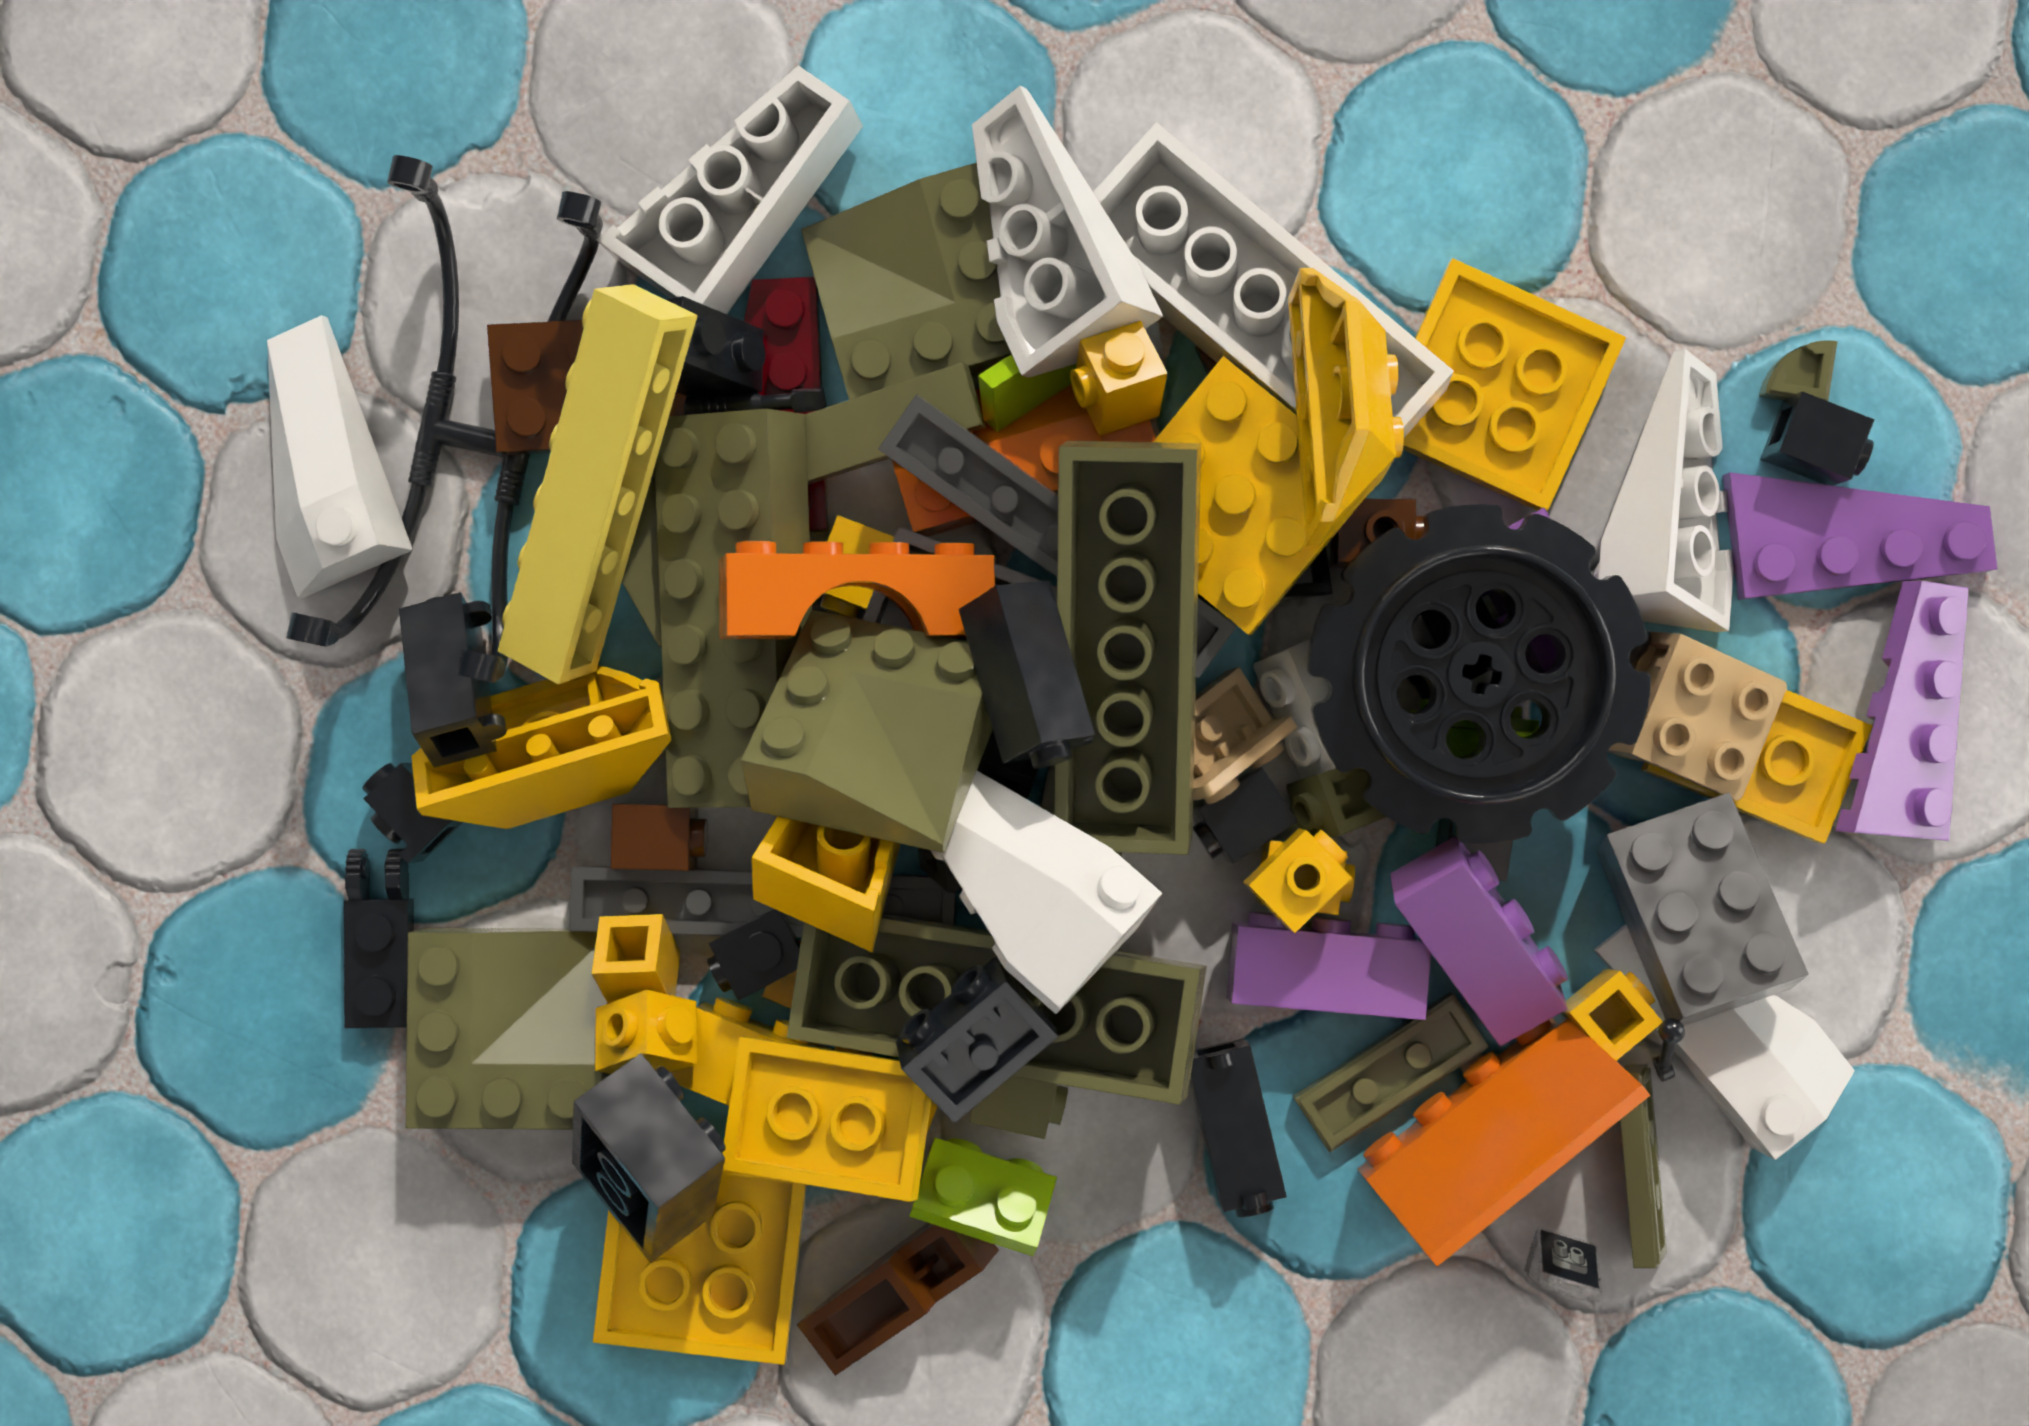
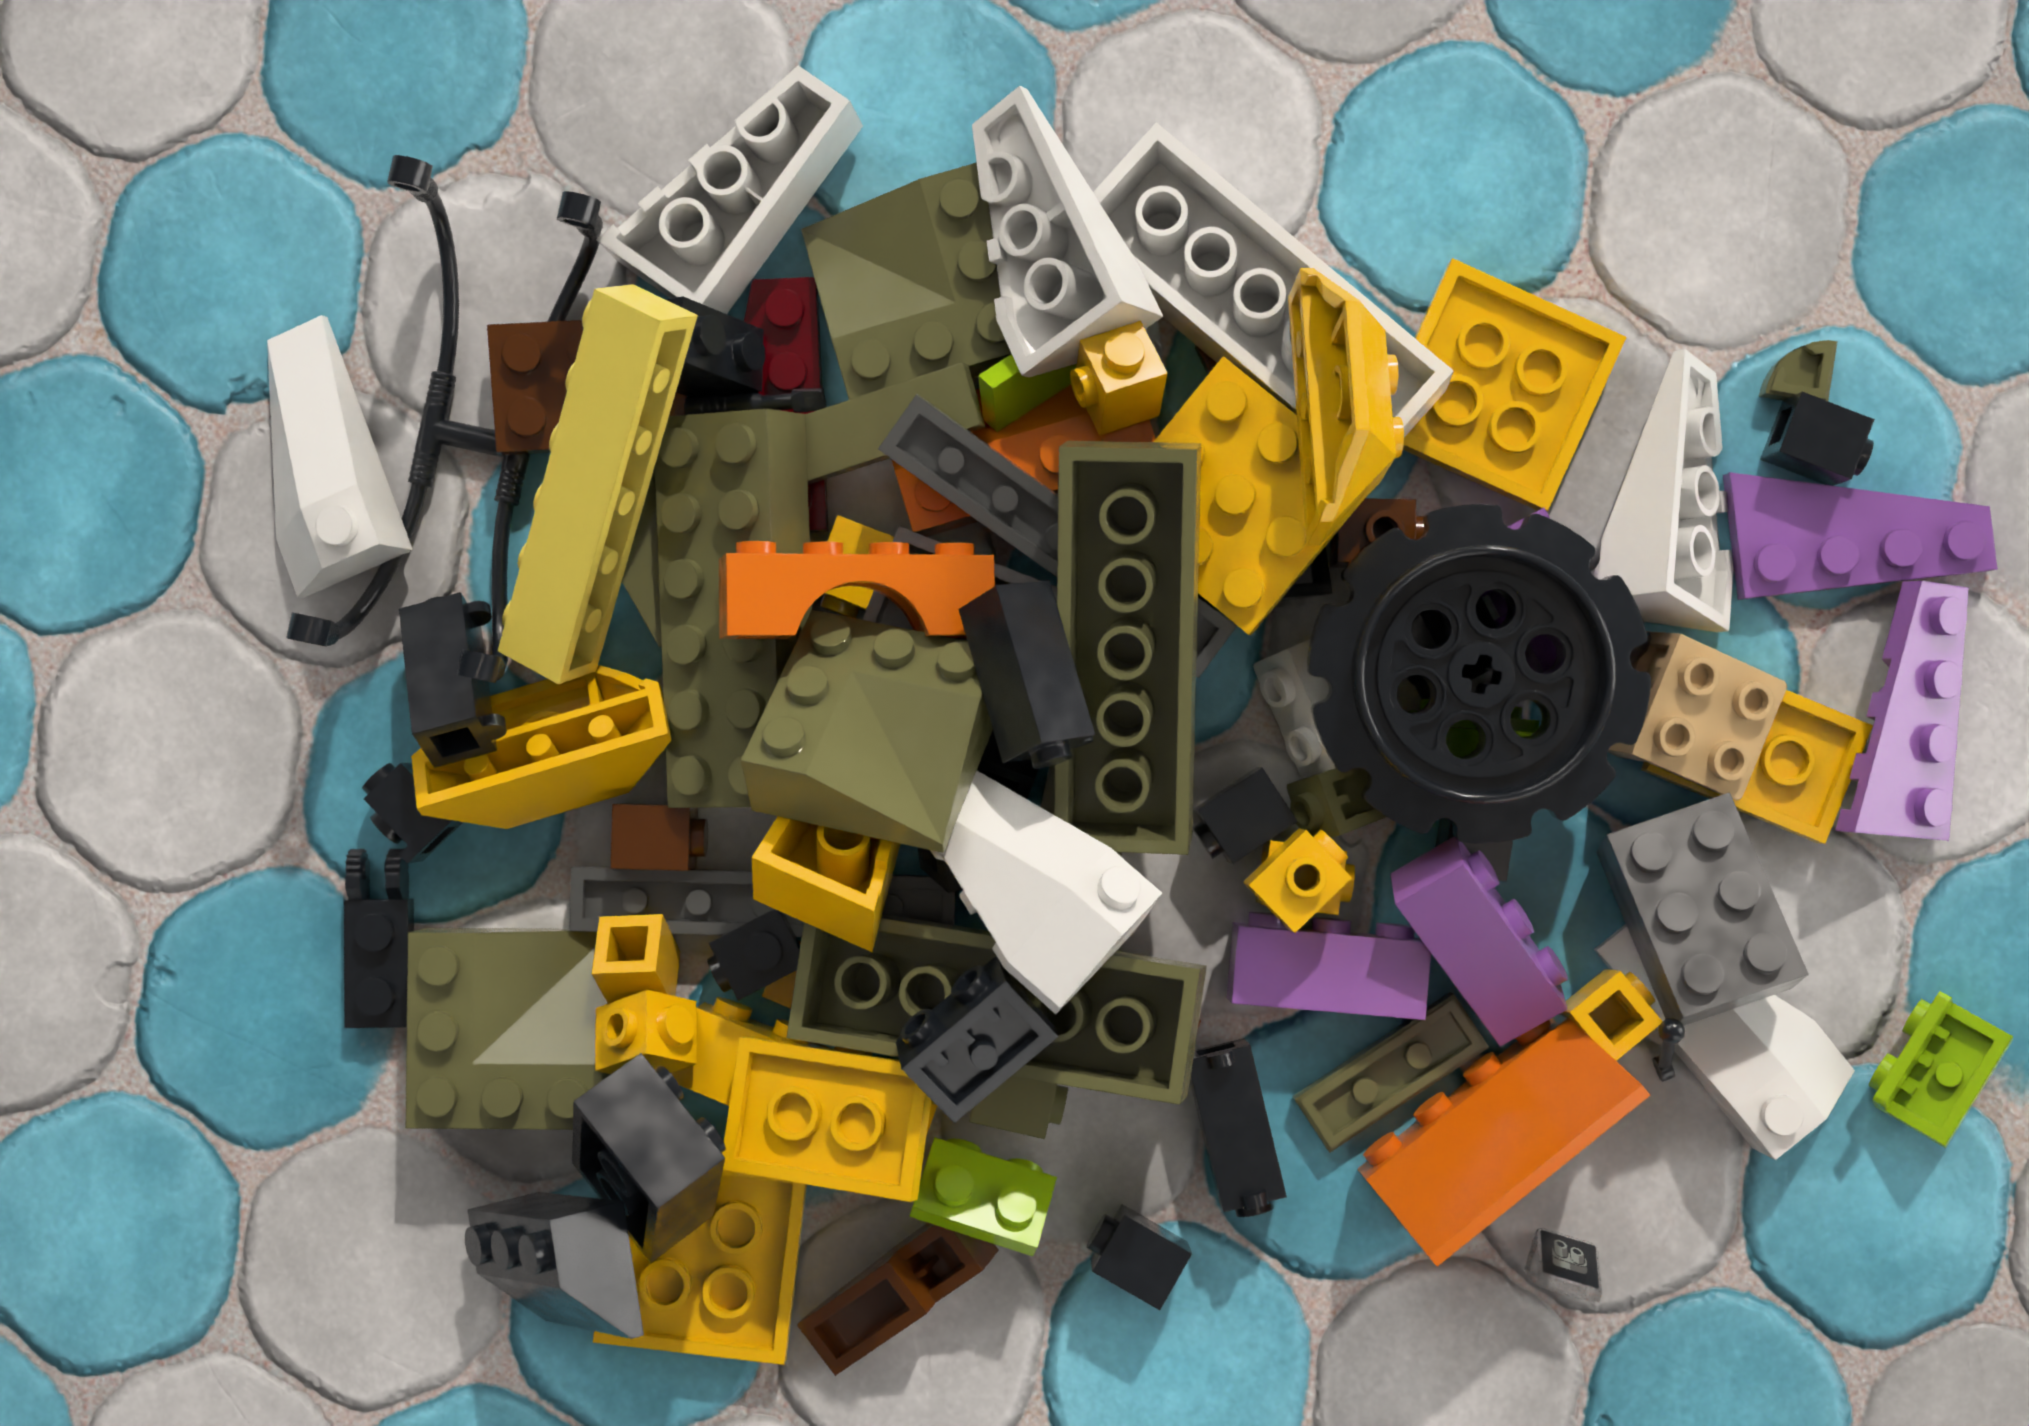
(560, 1259): none -> black slope
(1138, 1255): none -> black brick
(1232, 735): tan bracket -> none
(1643, 1177): olive tile -> none
(1939, 1068): none -> lime bracket

